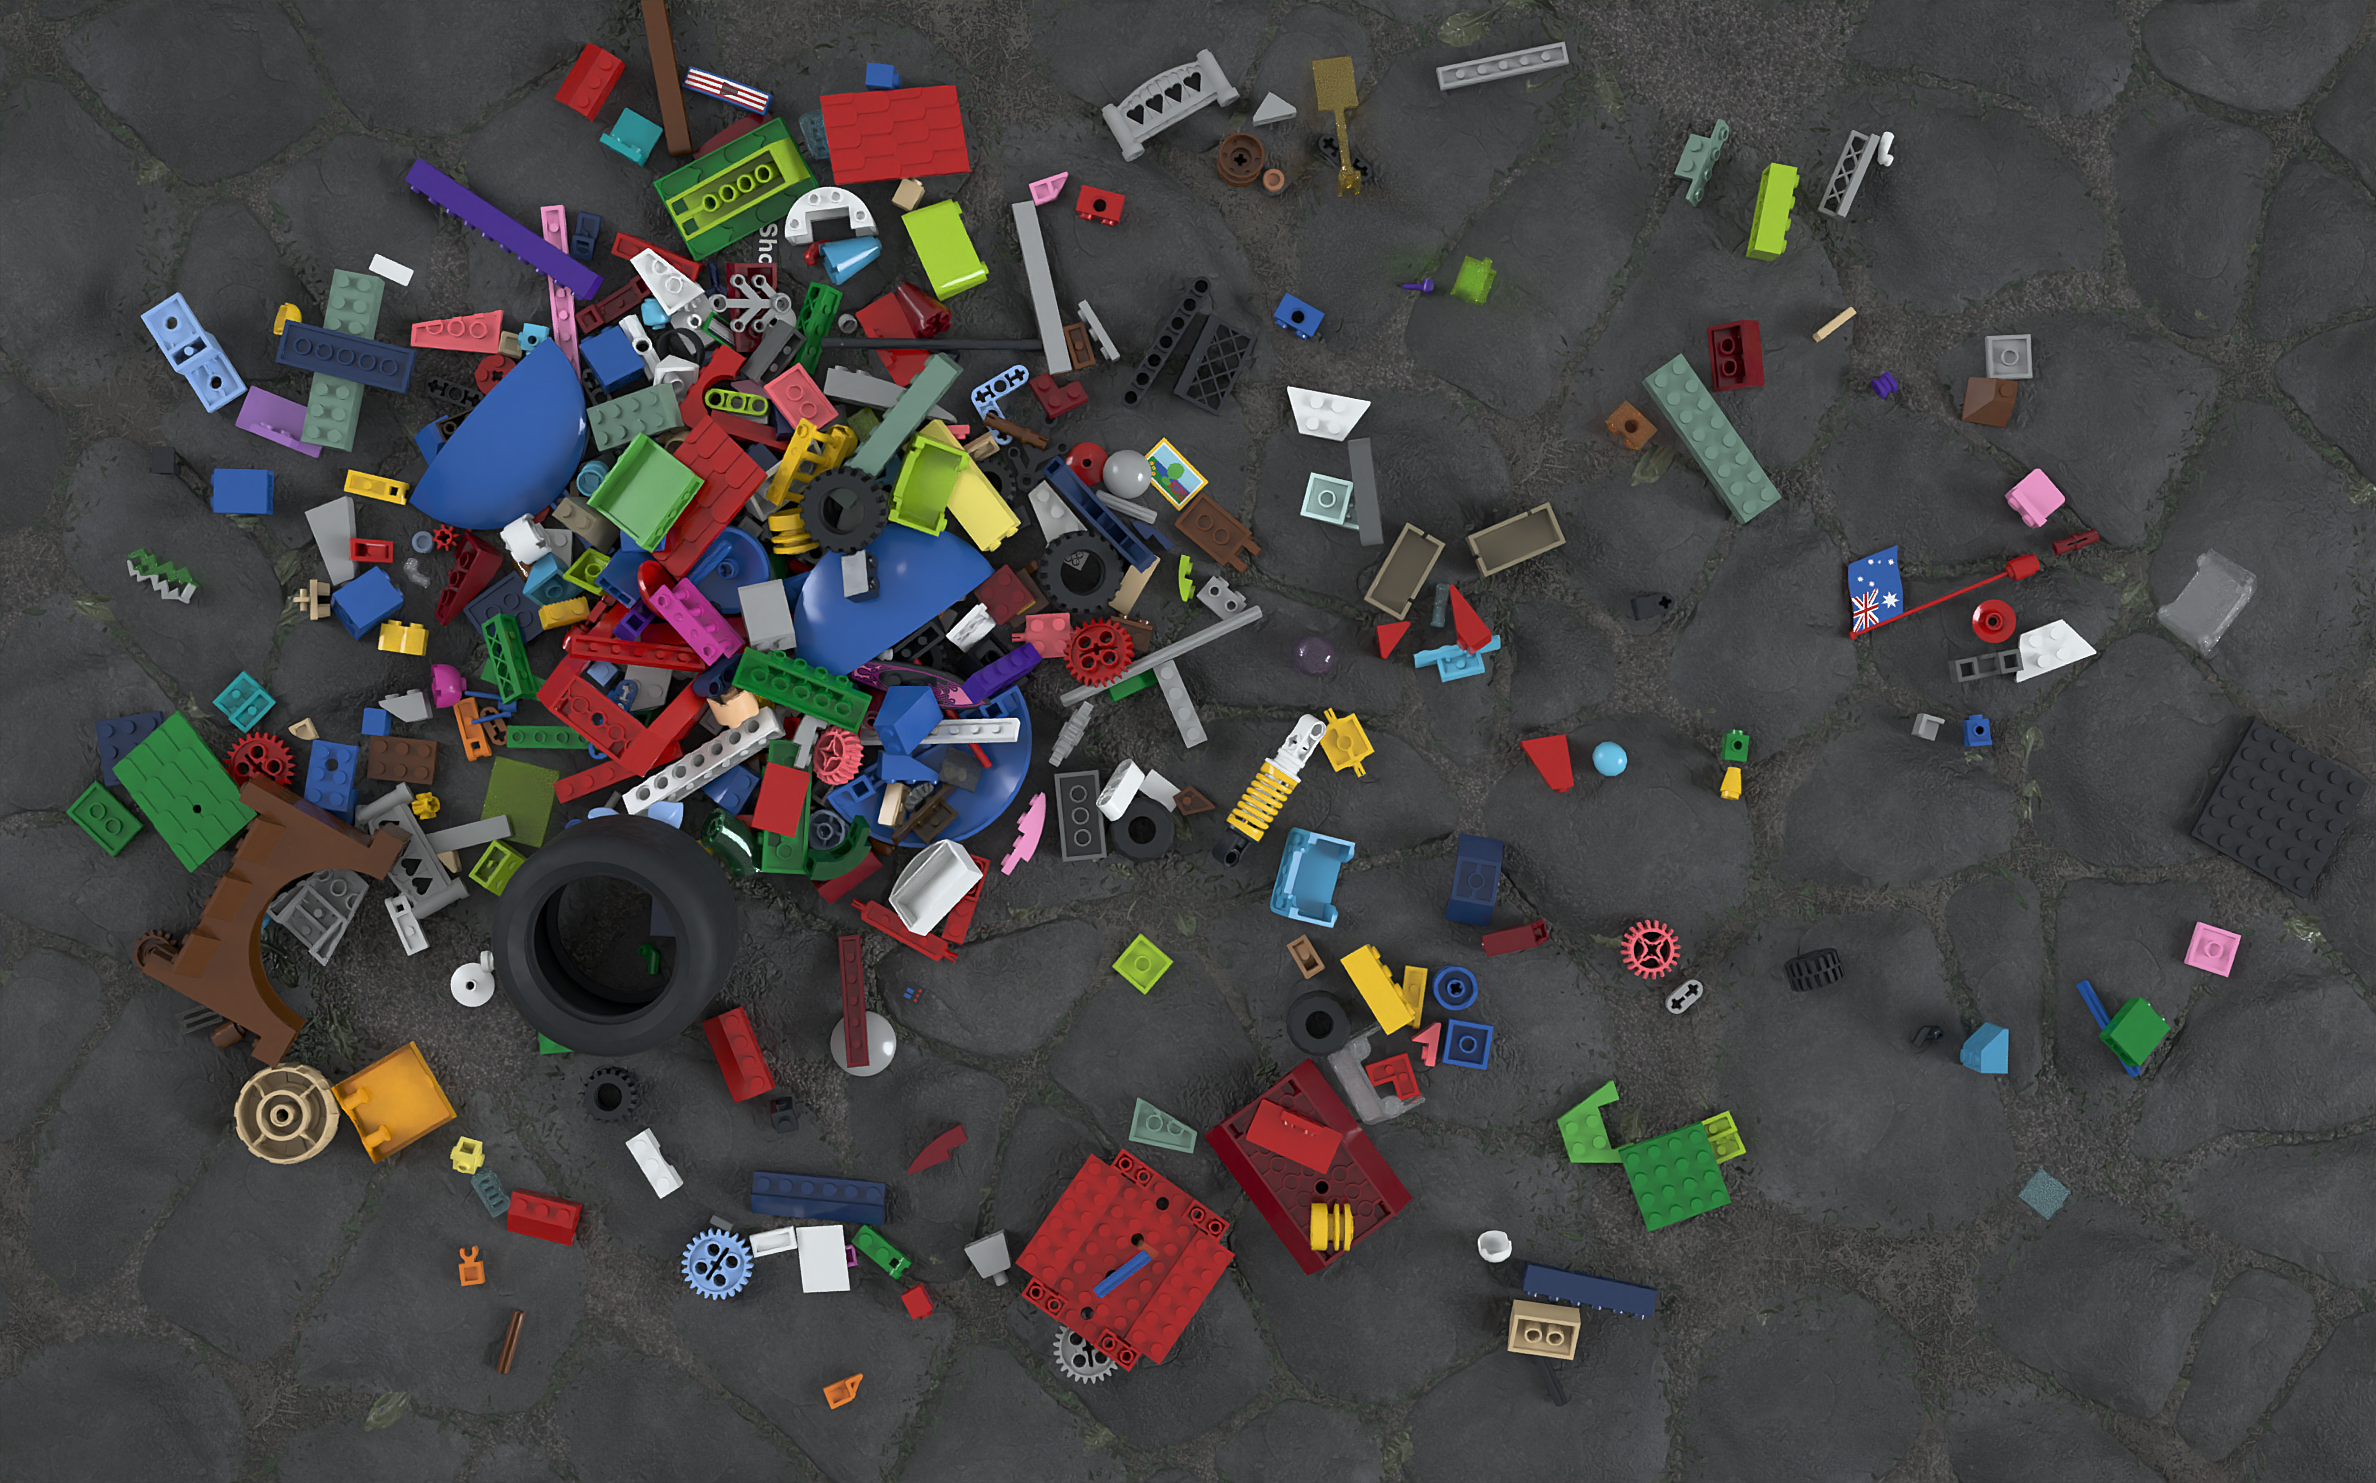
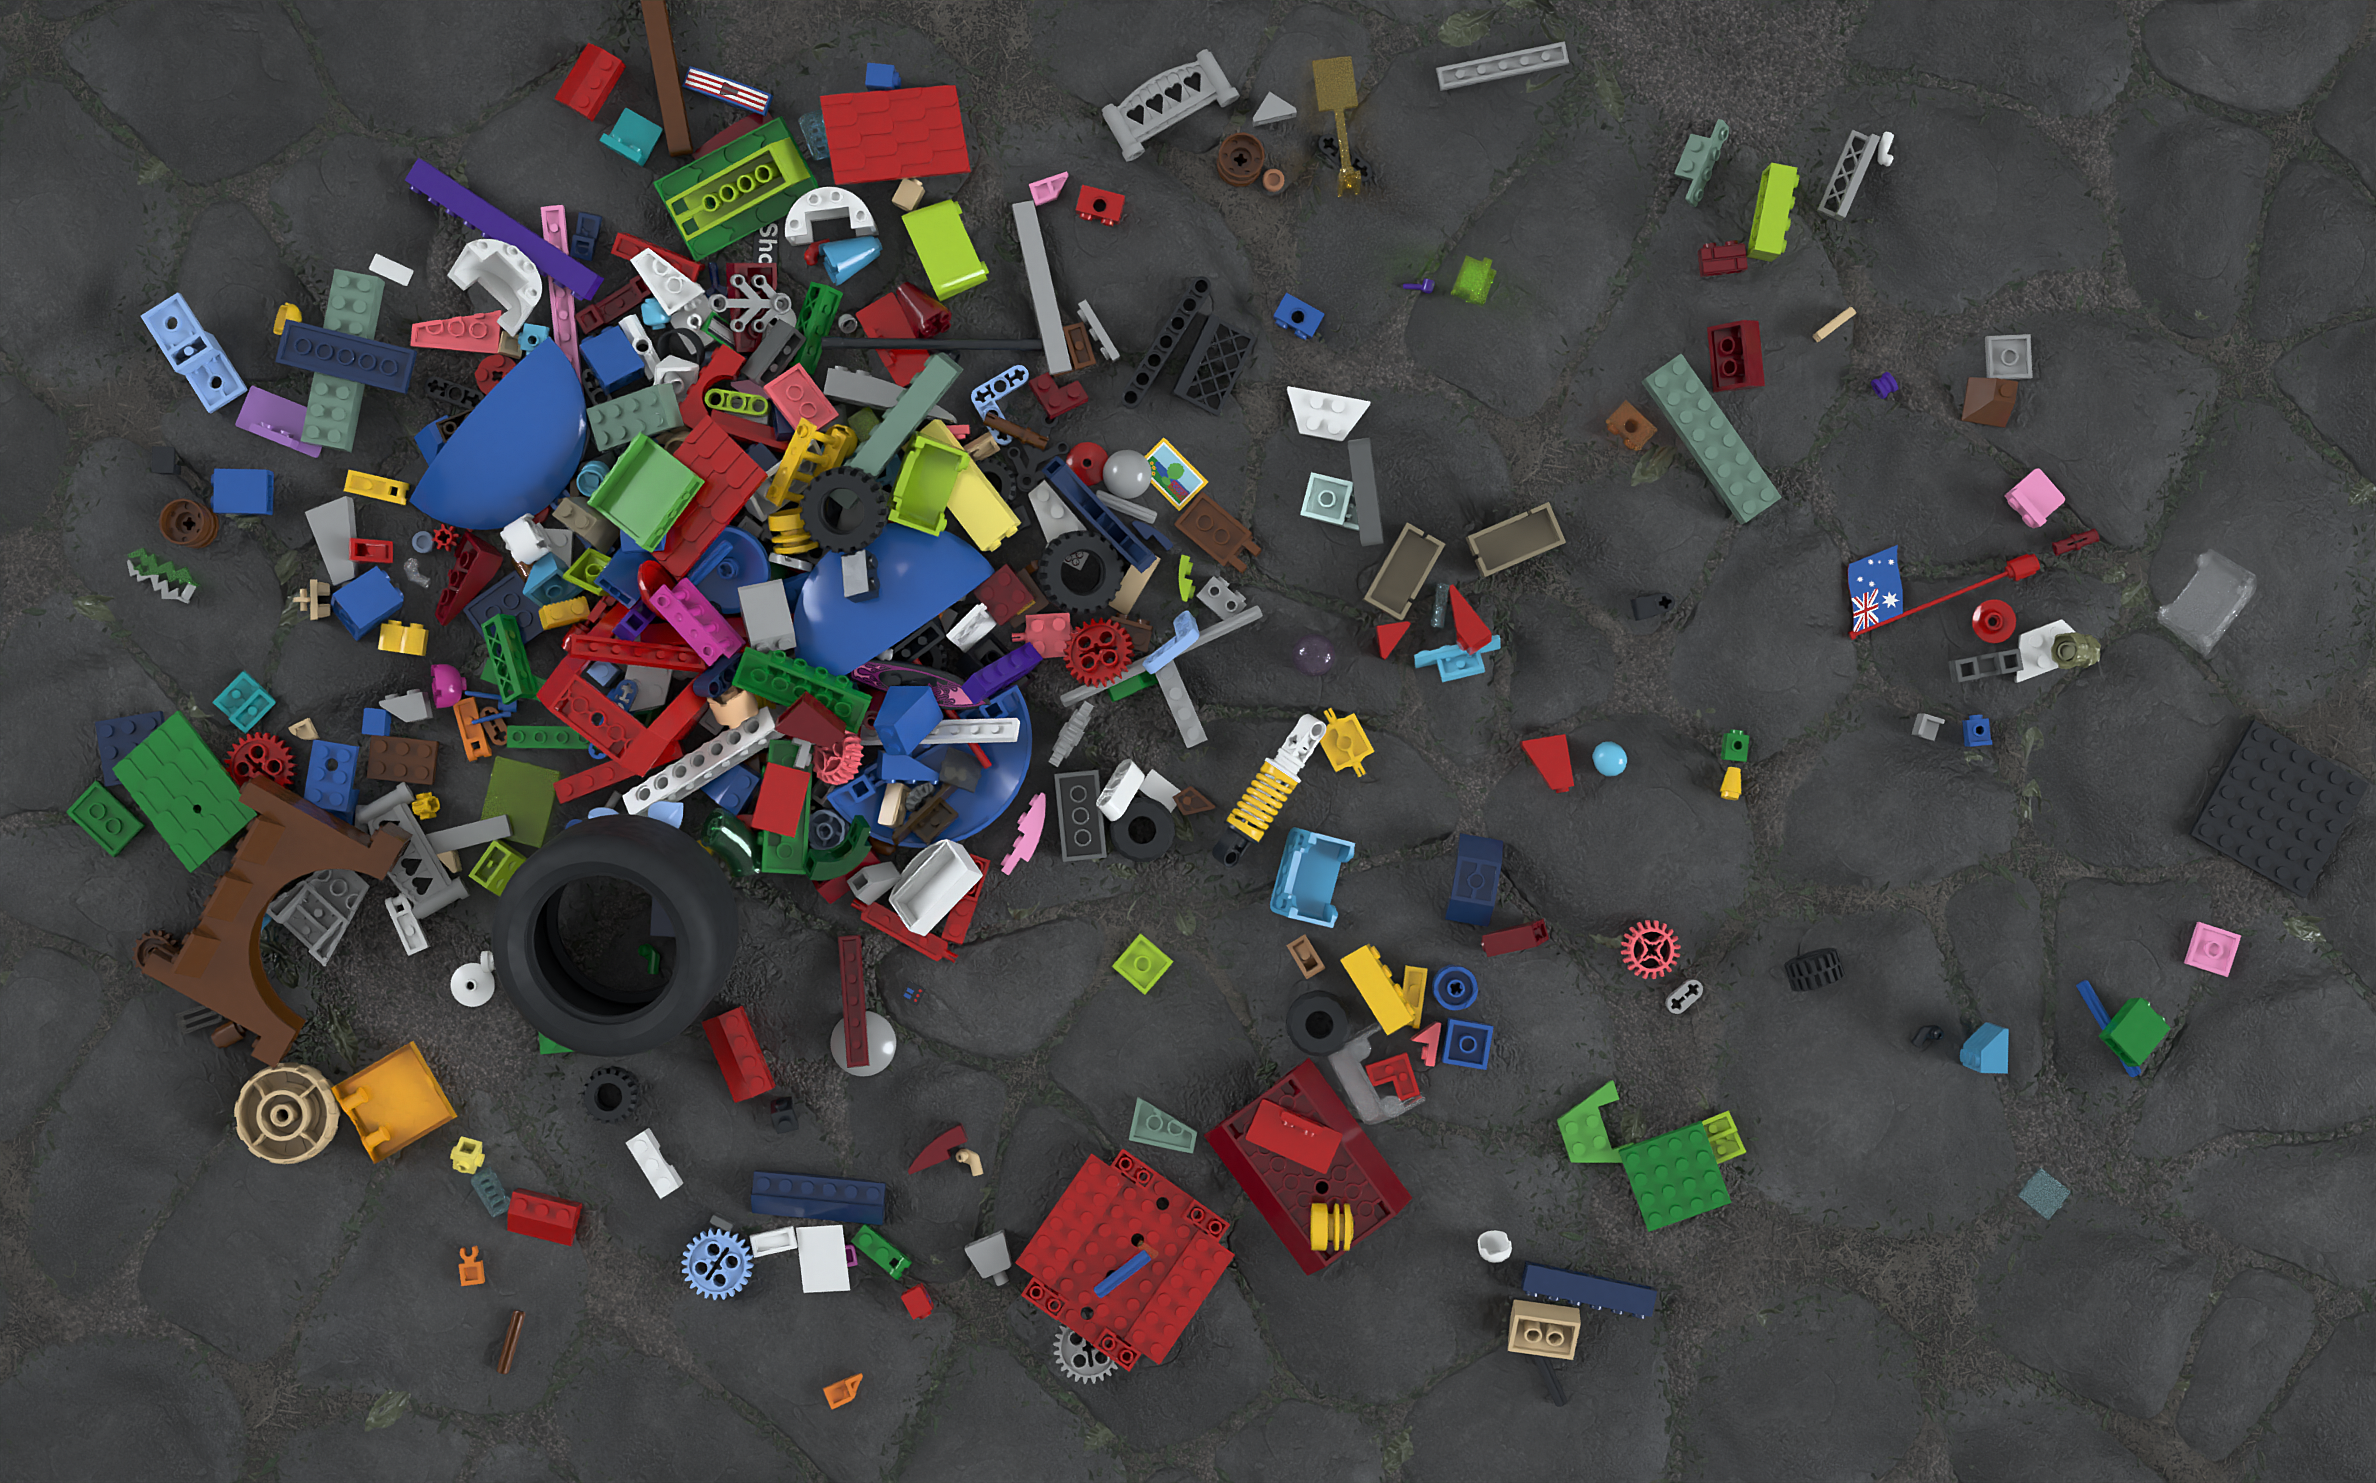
(177, 521): none -> reddish brown wheel
(504, 274): none -> white cylinder
(791, 562): none -> light grey tile
(811, 722): none -> dark red slope
(874, 881): none -> light grey slope
(971, 1158): none -> tan arm
(1186, 635): none -> light blue beam
(1722, 259): none -> dark red brick
(2075, 650): none -> olive hair

